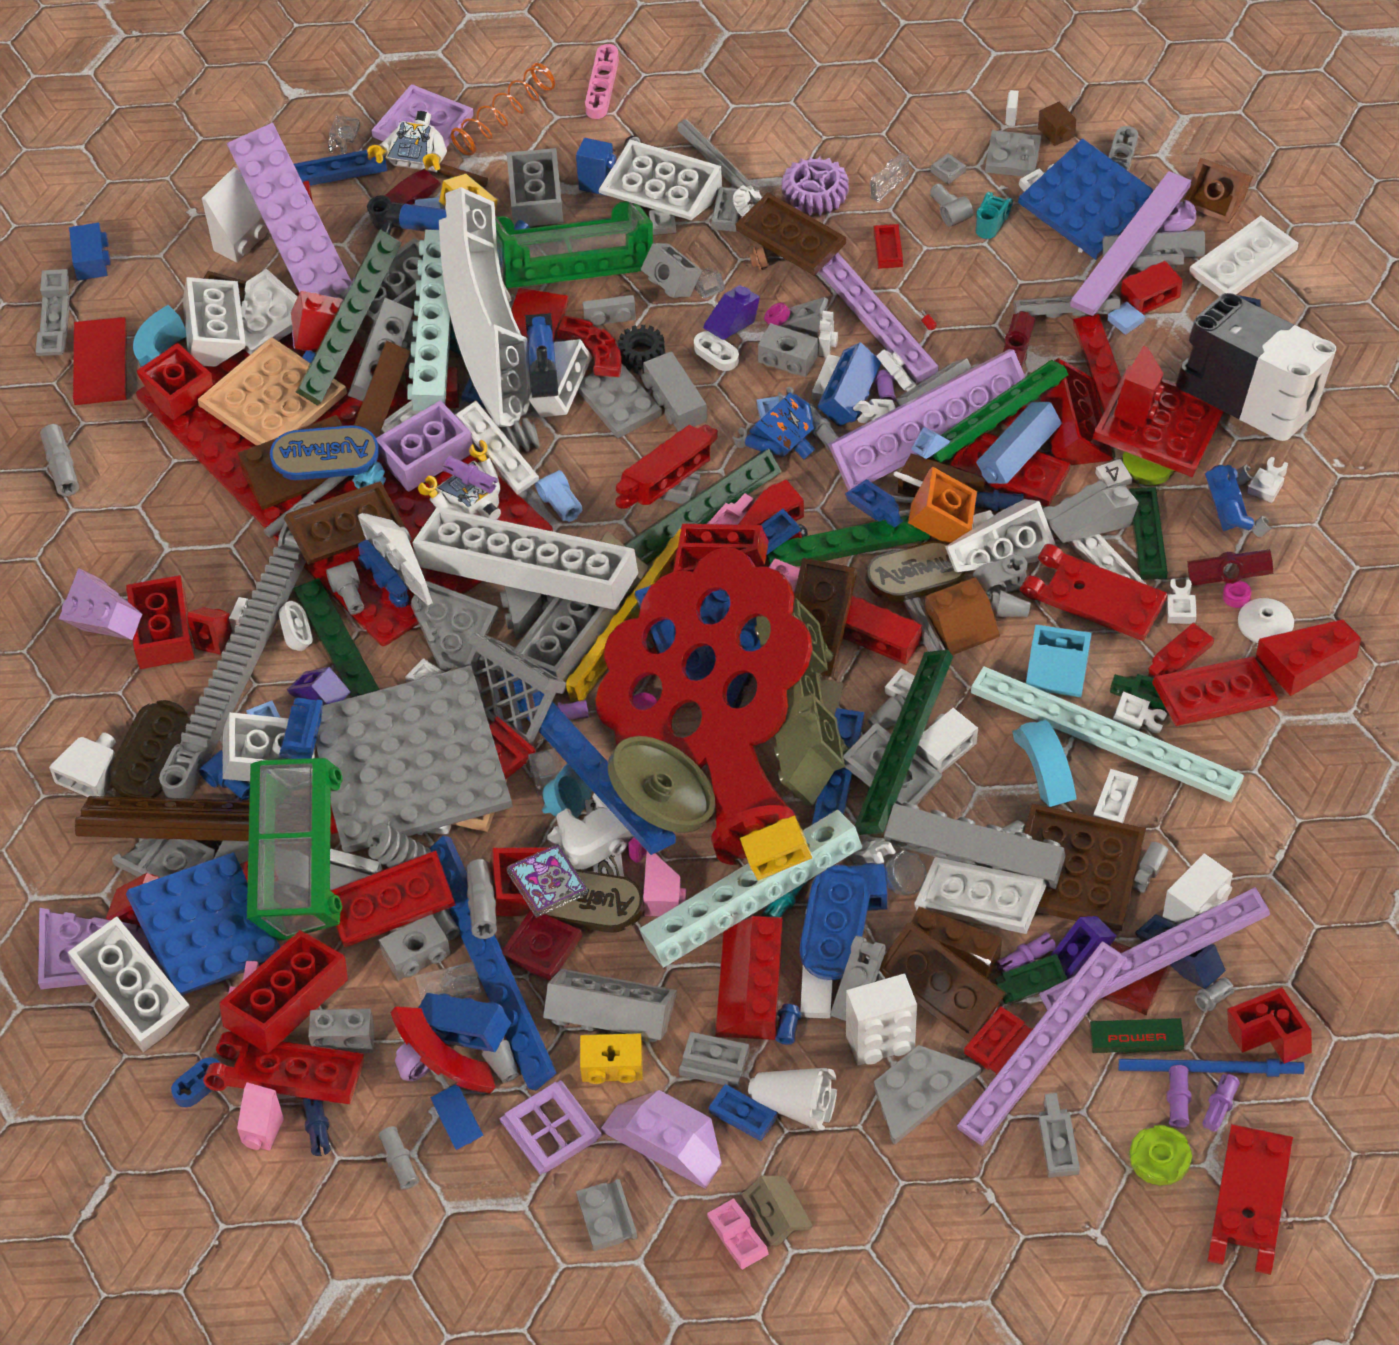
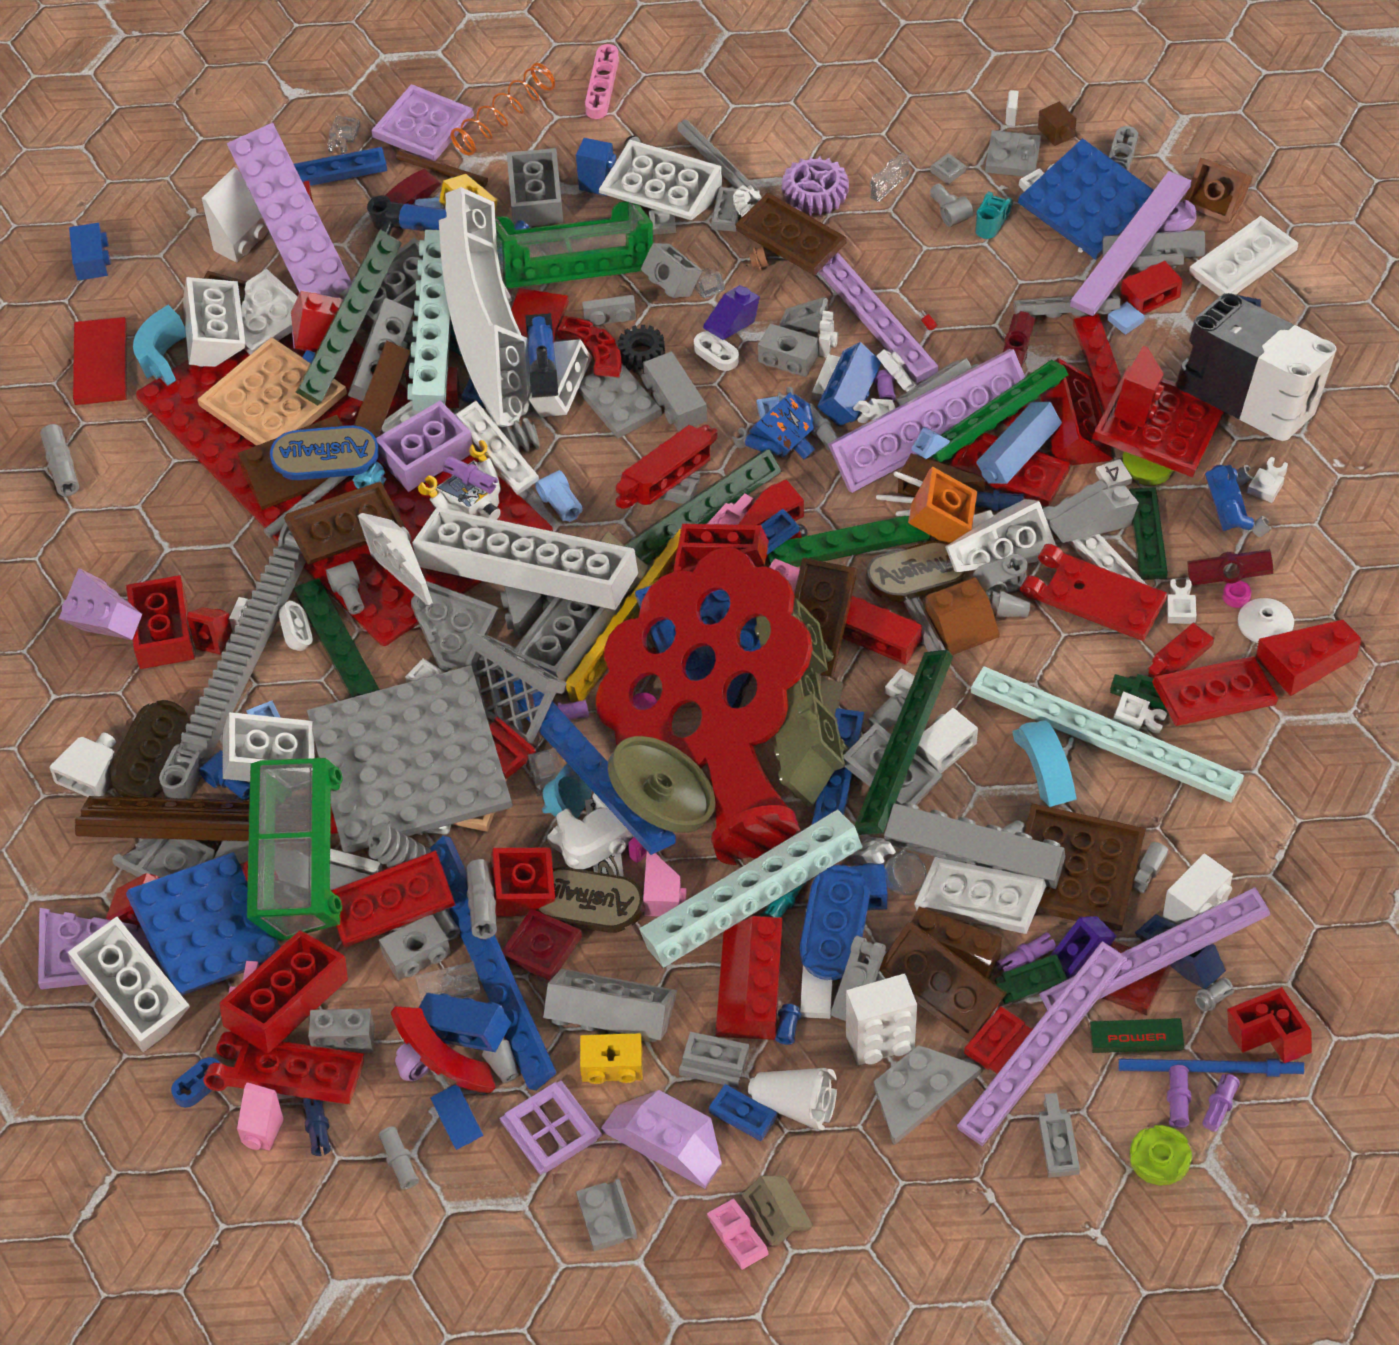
(54, 313): light grey slope -> none
(175, 380): red slope -> none
(302, 729): blue hinge -> none
(320, 685): slope -> none
(383, 573): blue hinge -> none
(412, 145): torso -> none
(547, 880): tile -> none
(776, 848): yellow brick -> none
(777, 314): dark pink tile -> none
(875, 502): blue hinge -> none
(888, 246): red tile -> none
(1058, 660): medium azure slope -> none
(1116, 796): white plate -> none
(1252, 1181): red hinge -> none

